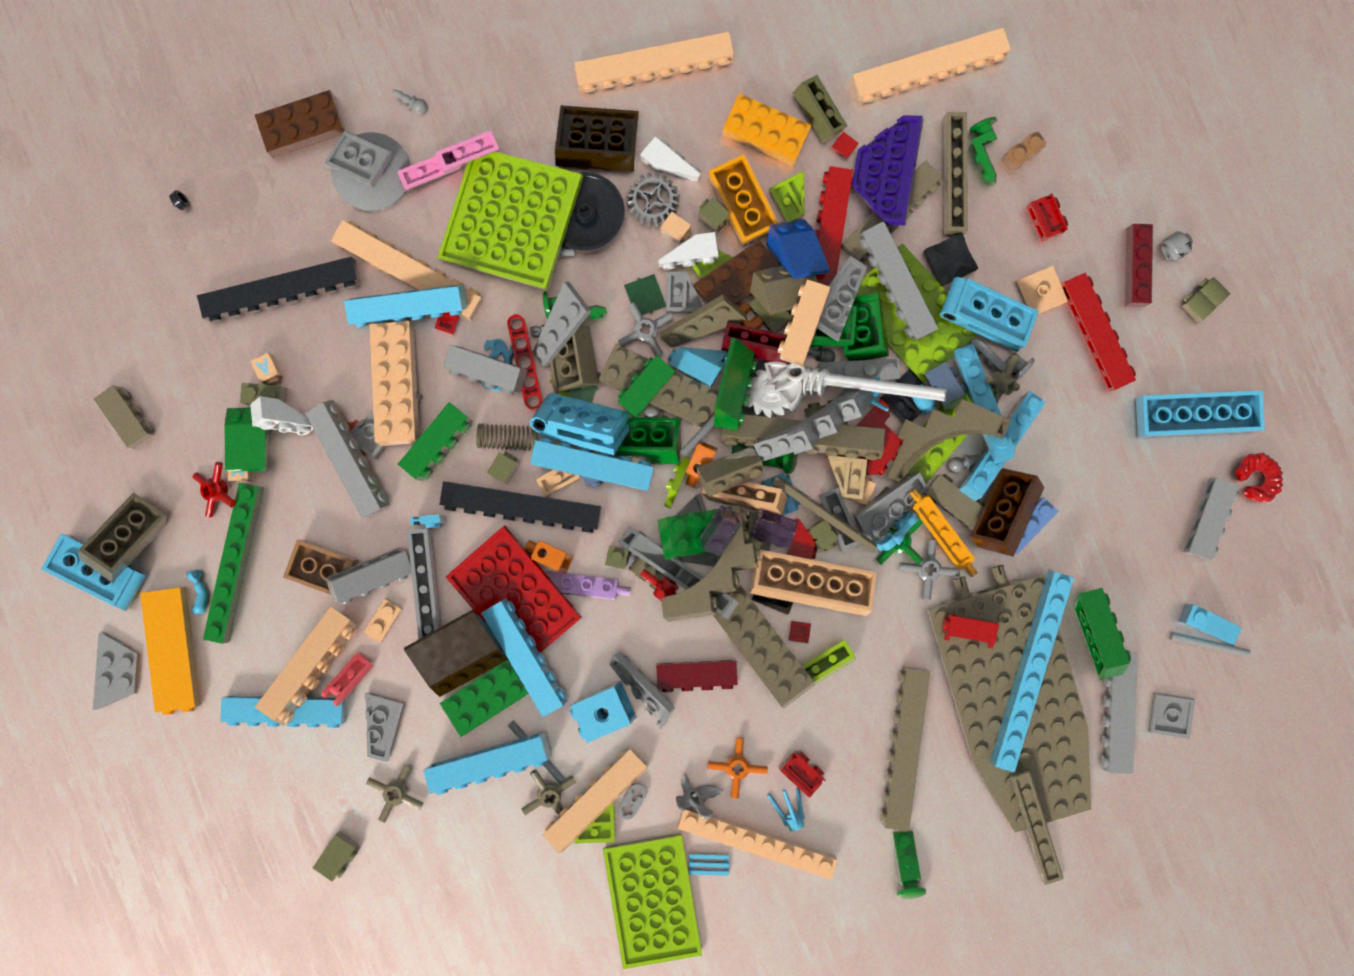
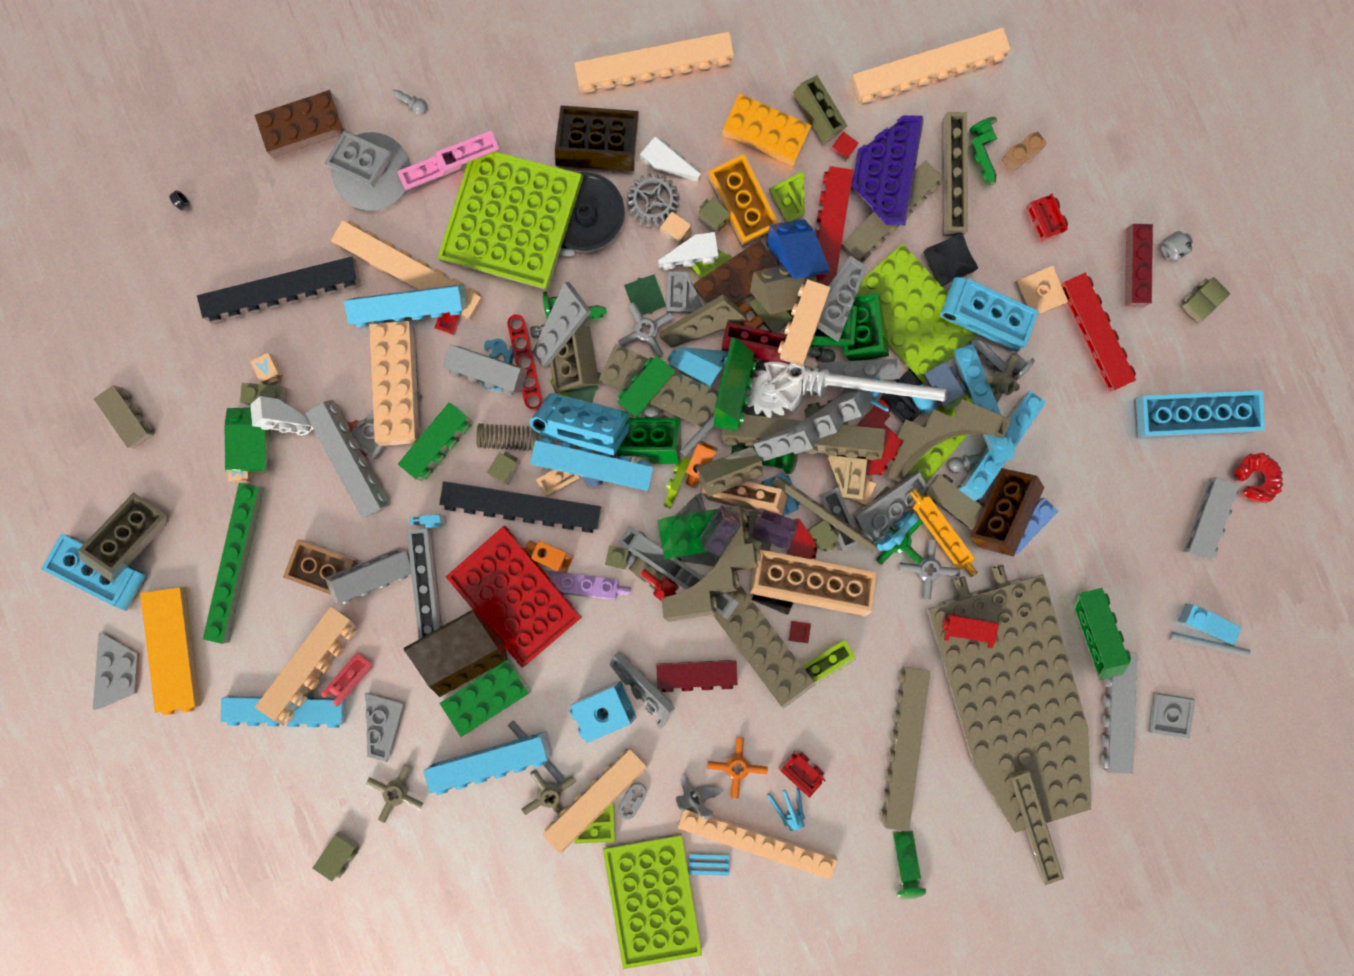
(202, 593): medium azure arm -> none
(214, 489): red bar -> none
(383, 620): light nougat plate -> none
(524, 657): medium azure brick -> none
(898, 281): light grey brick -> none
(1031, 670): medium azure brick -> none

